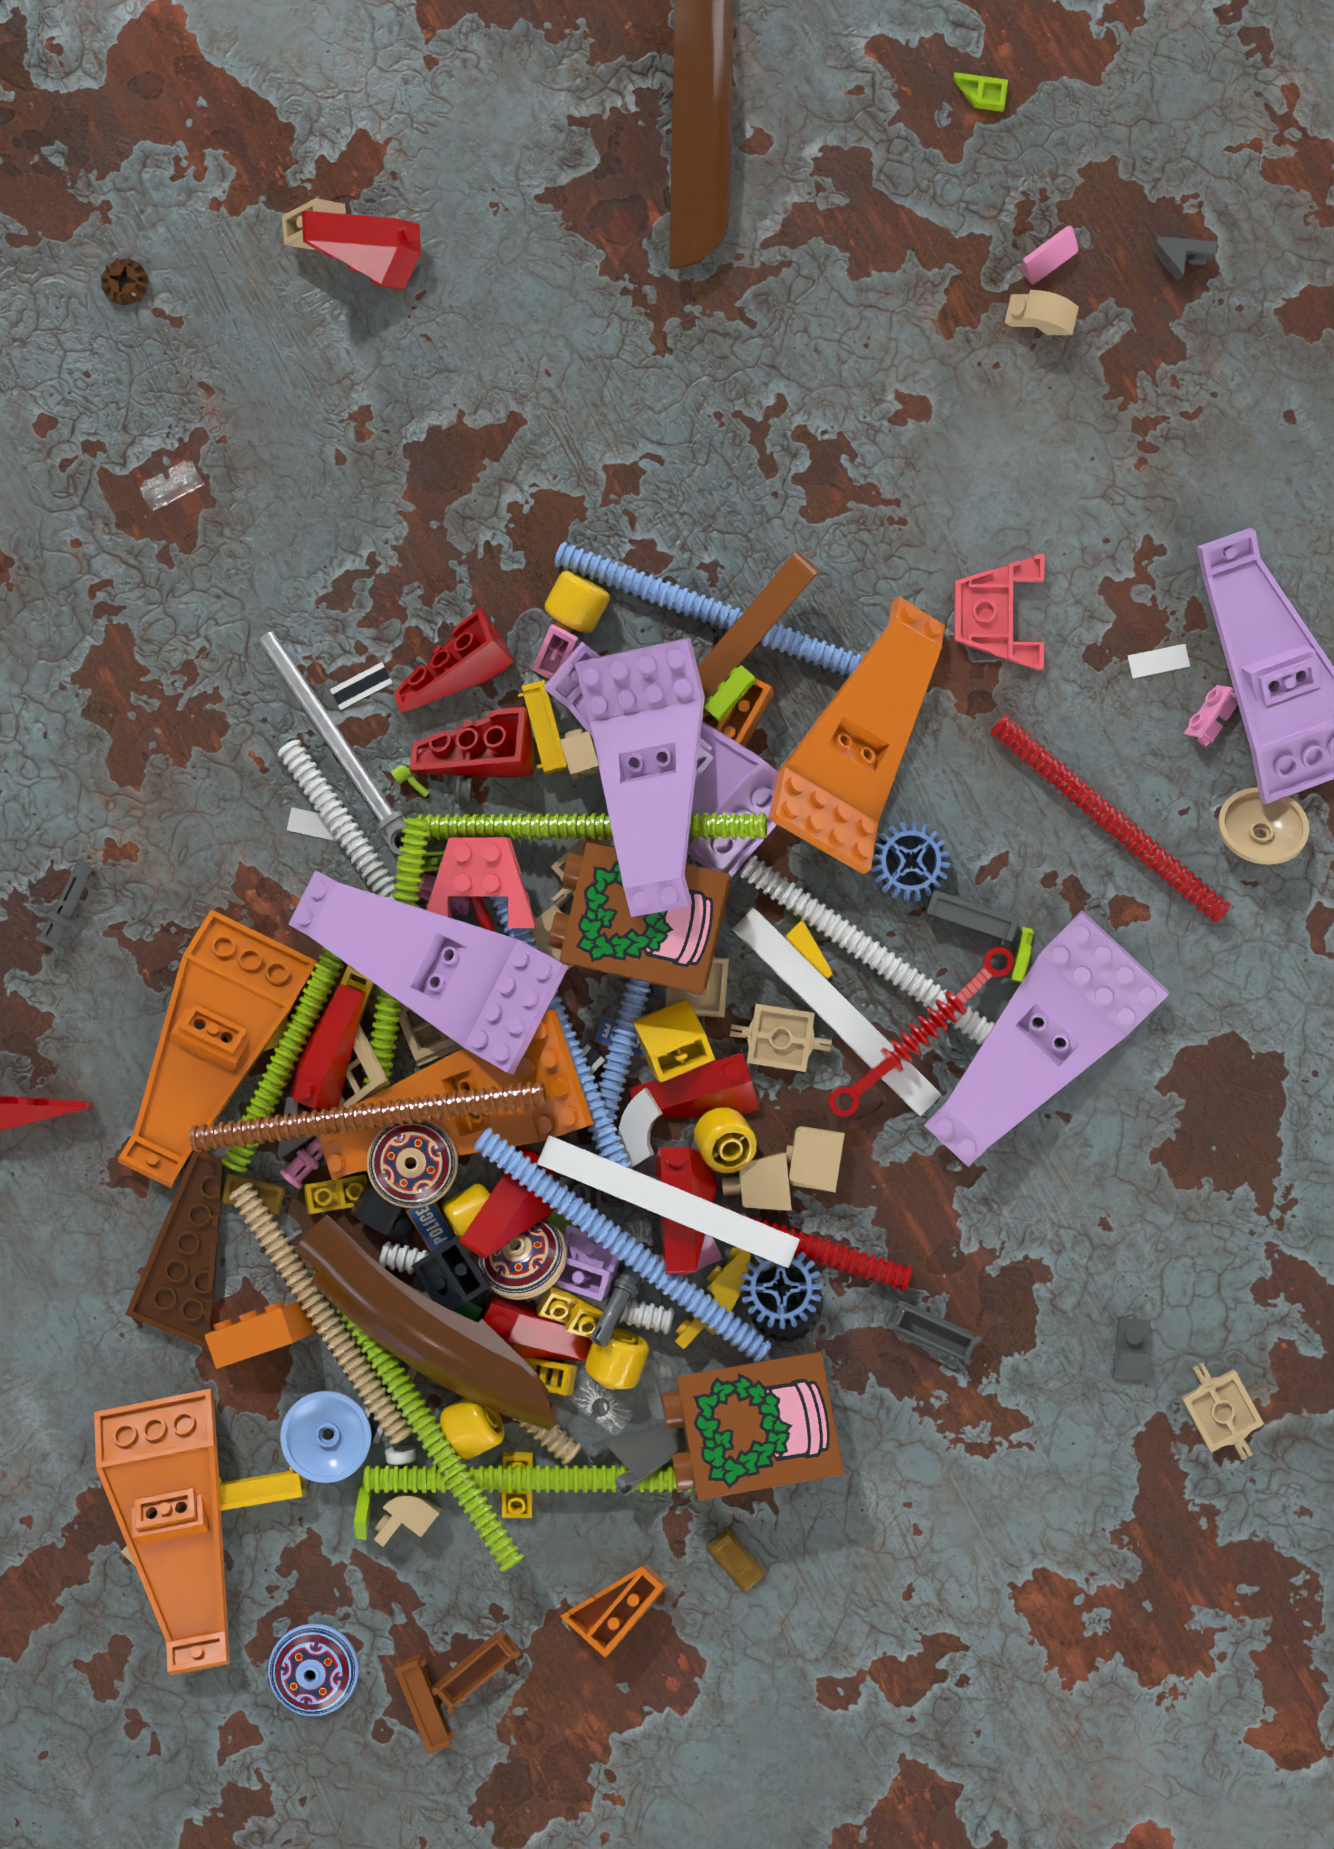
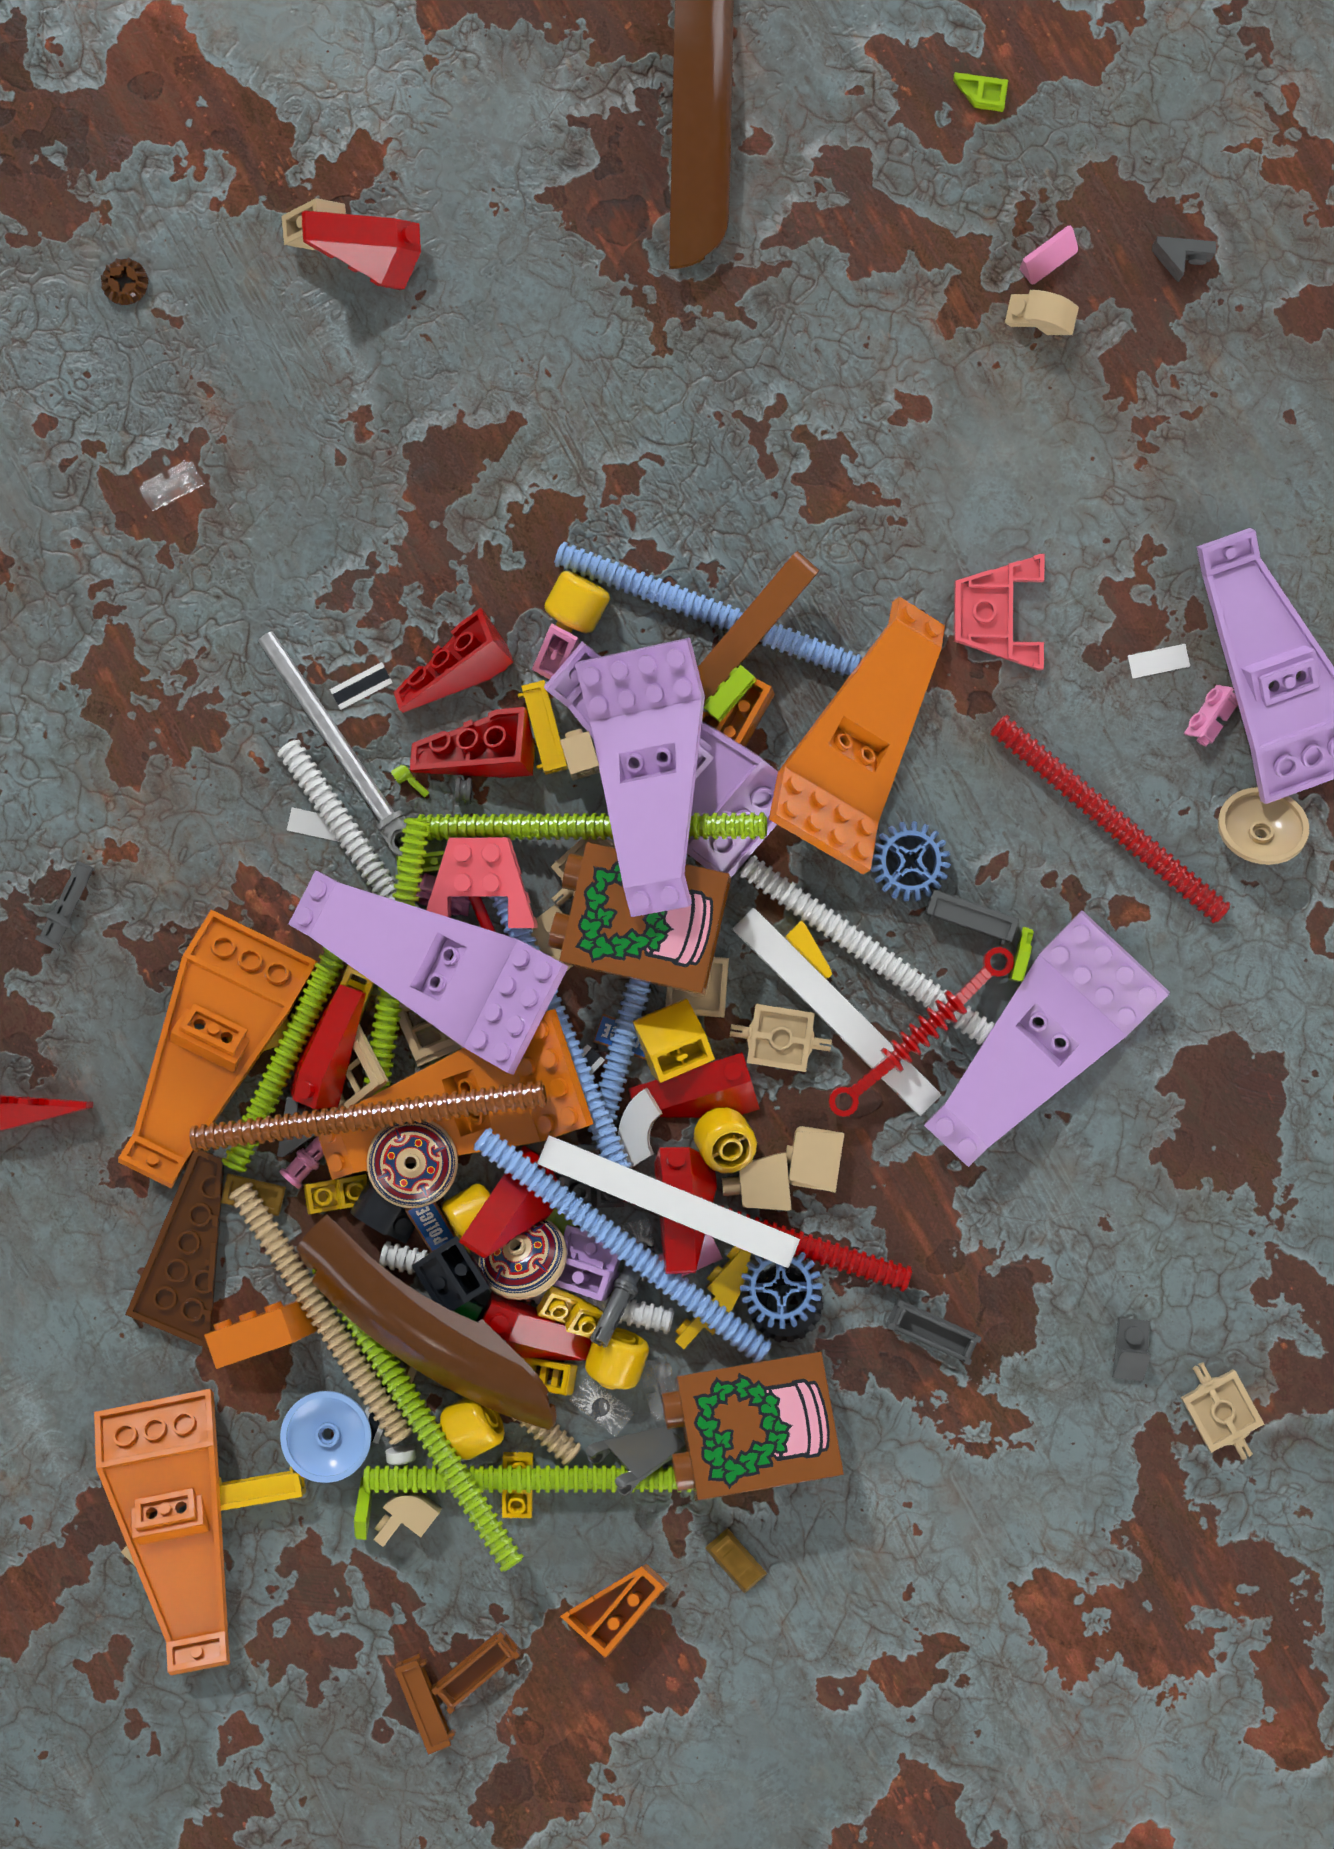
(322, 1651): dish -> none

